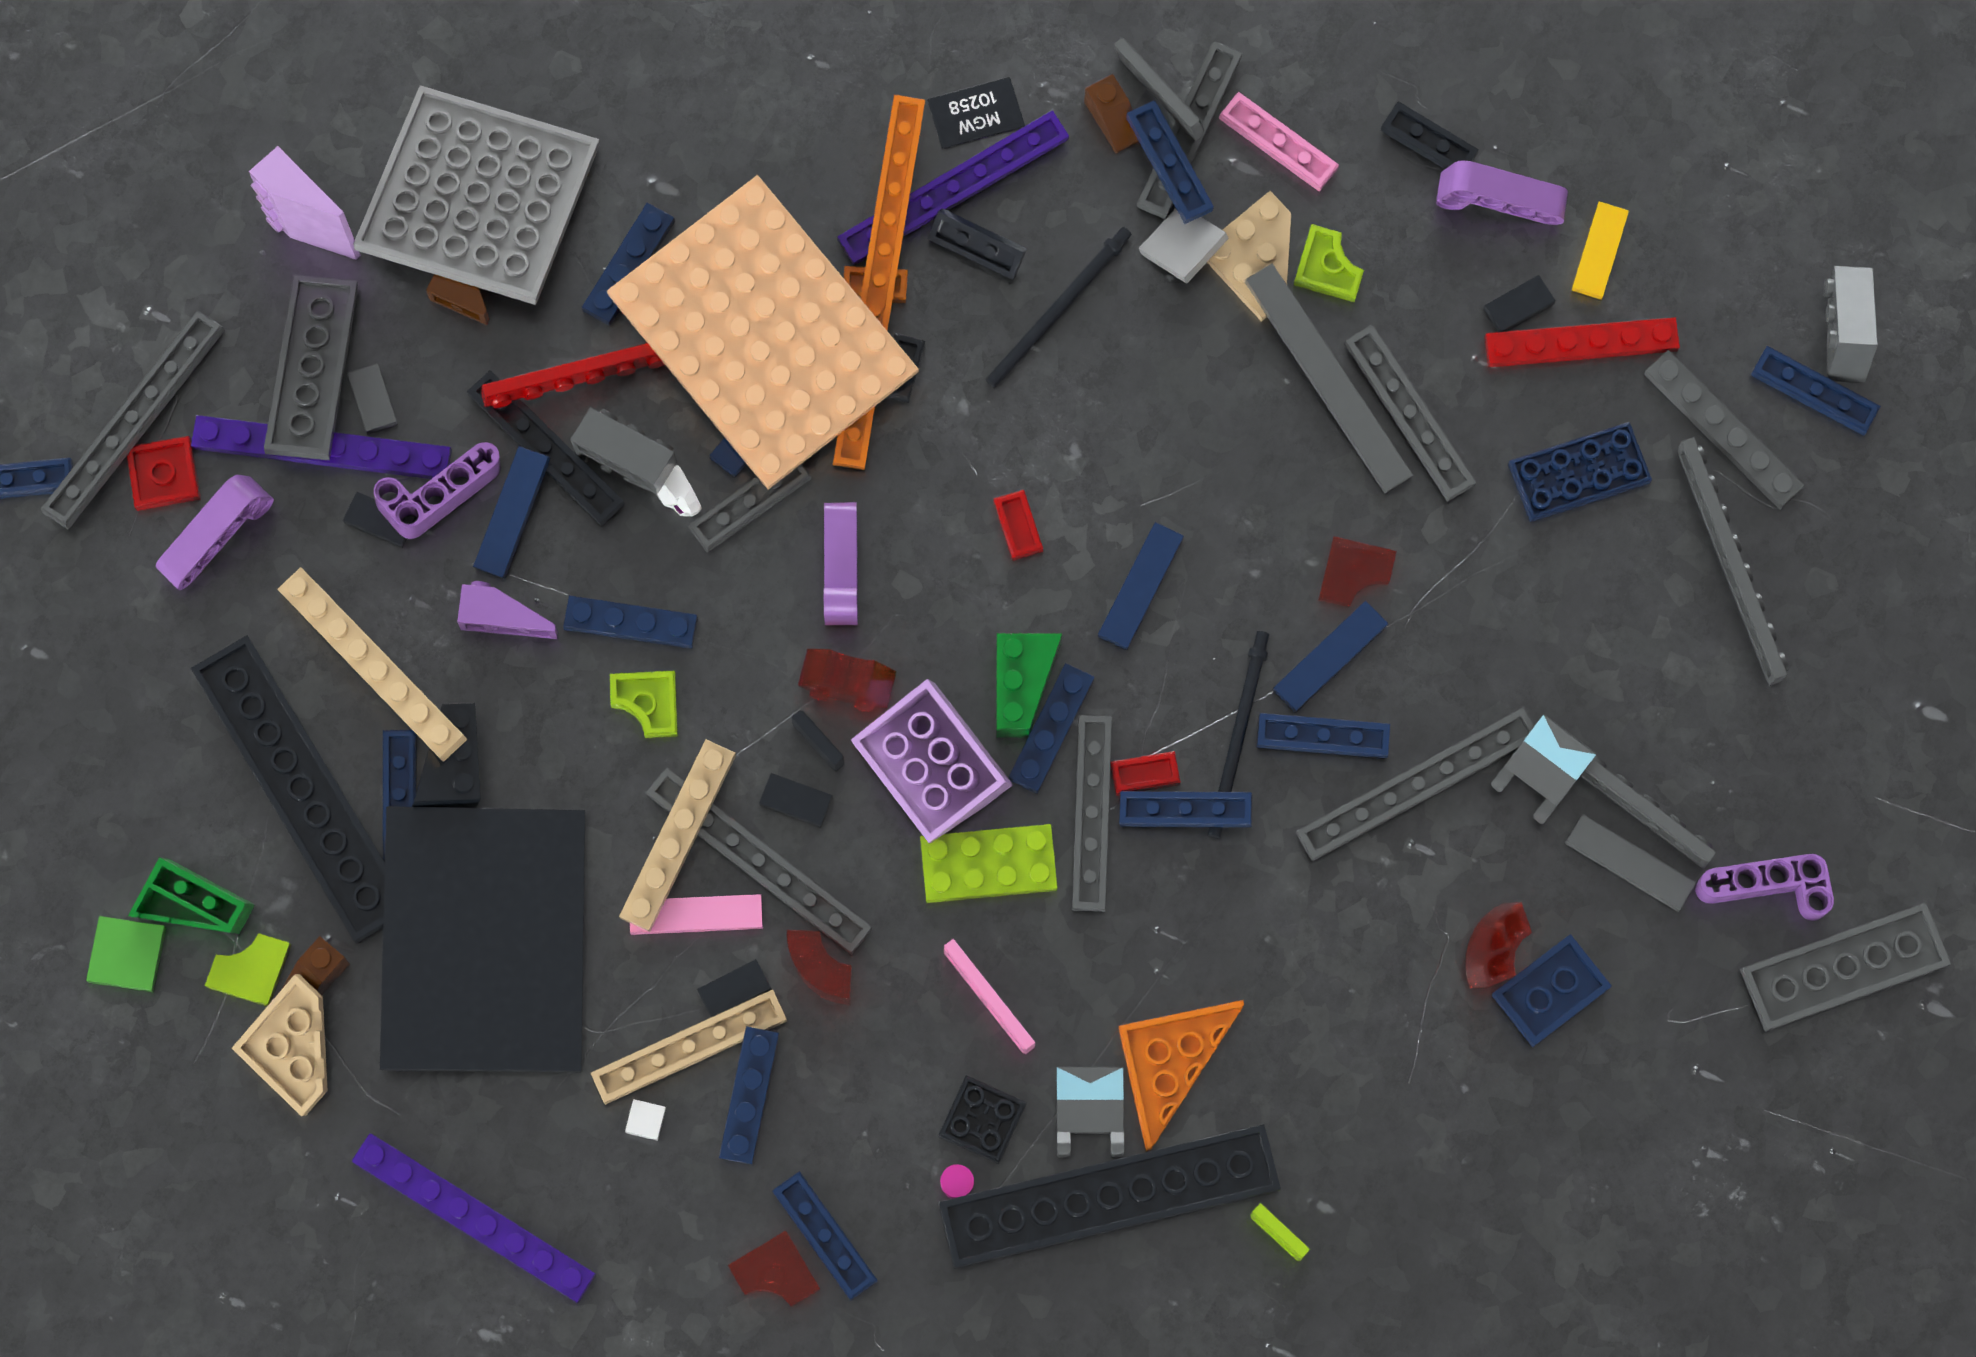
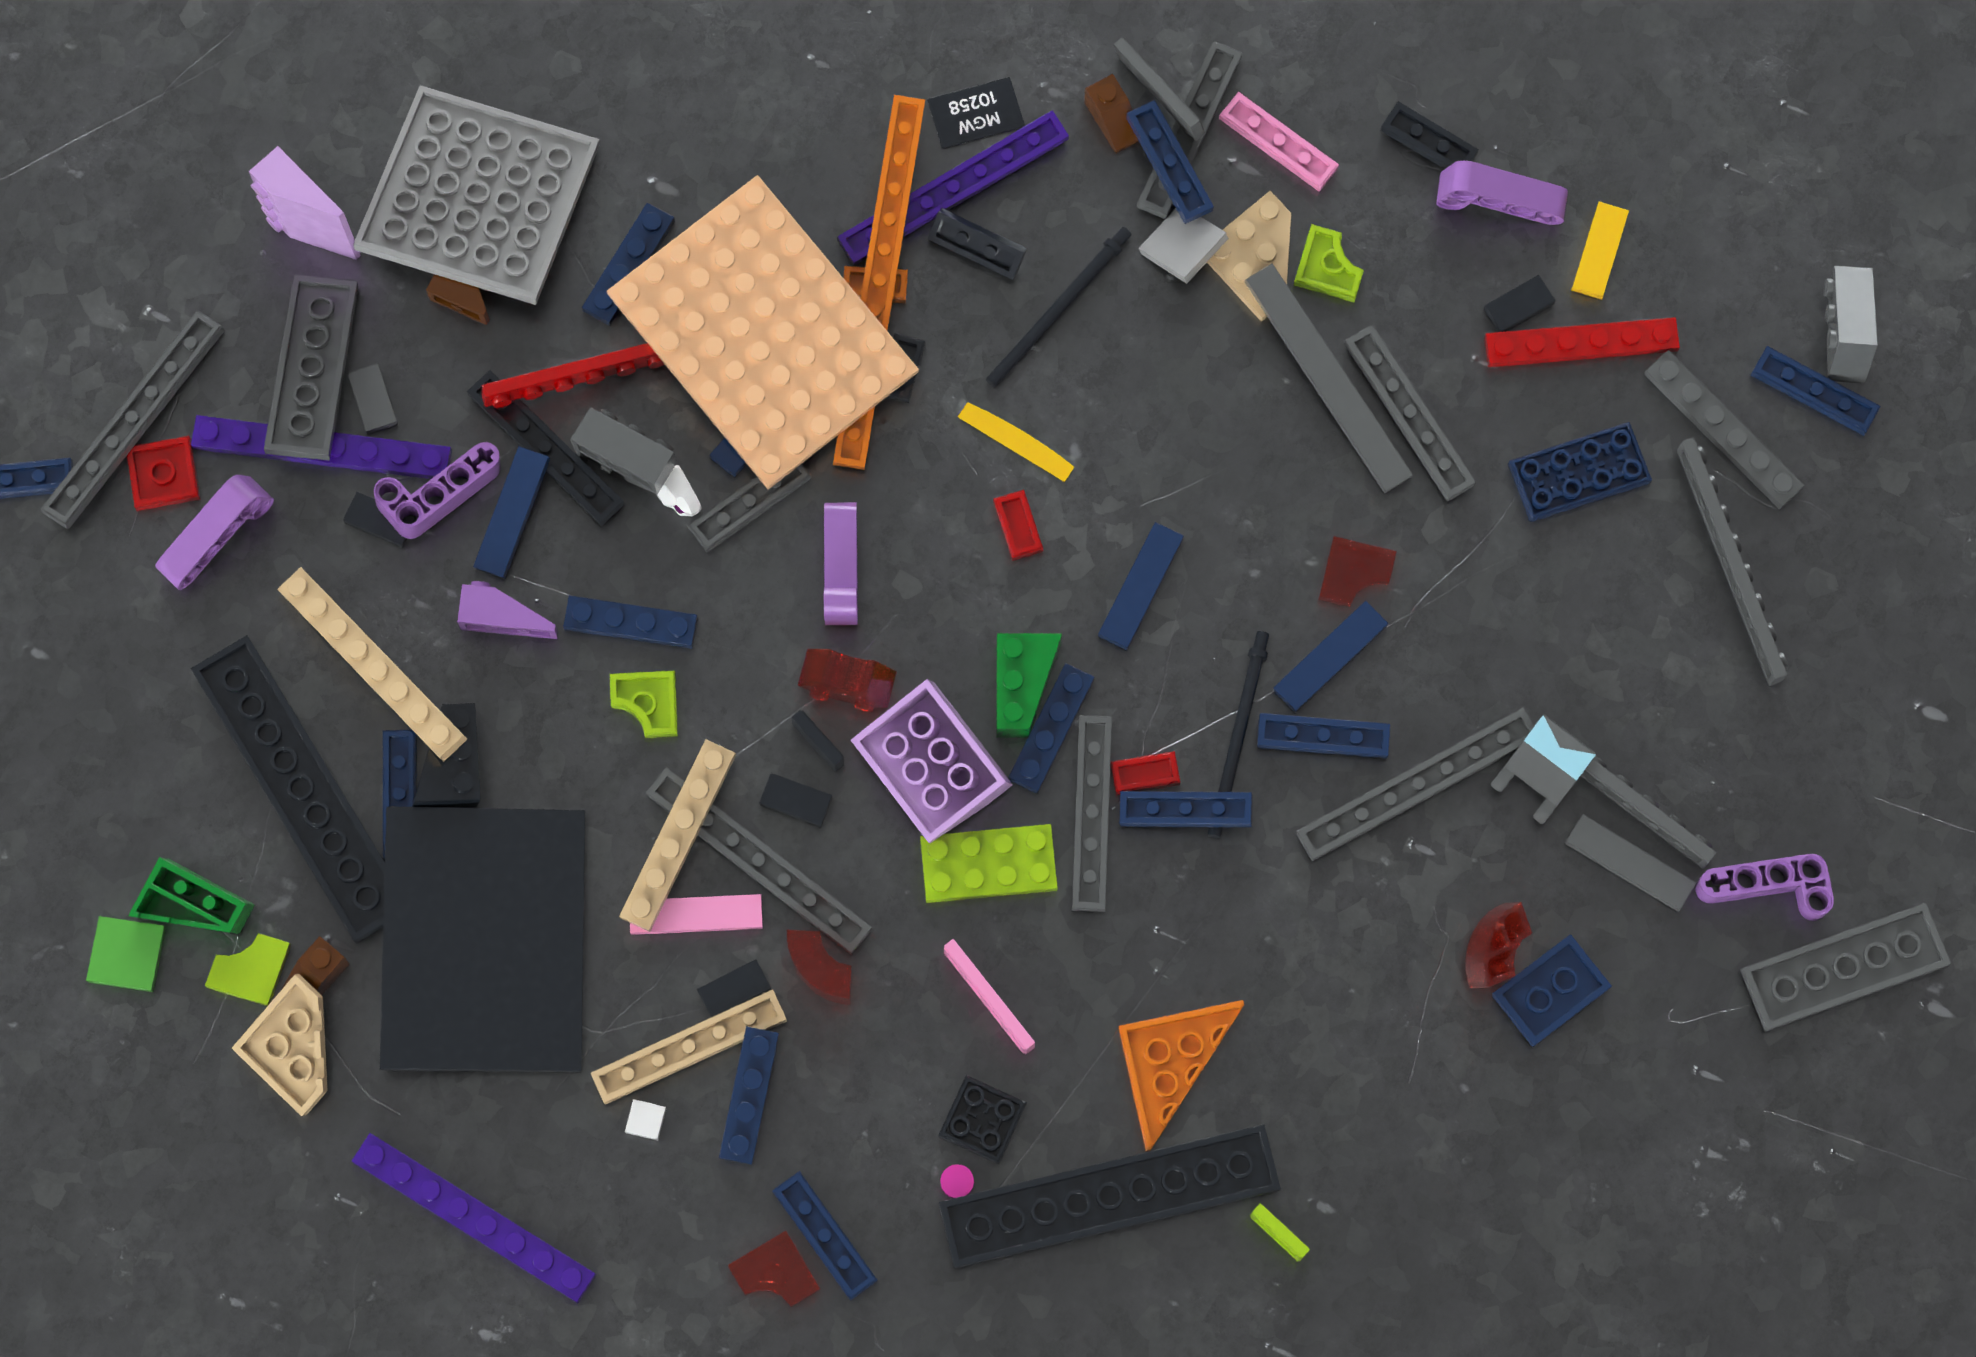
(1016, 440): none -> yellow sticker
(1090, 1103): dark grey flag -> none

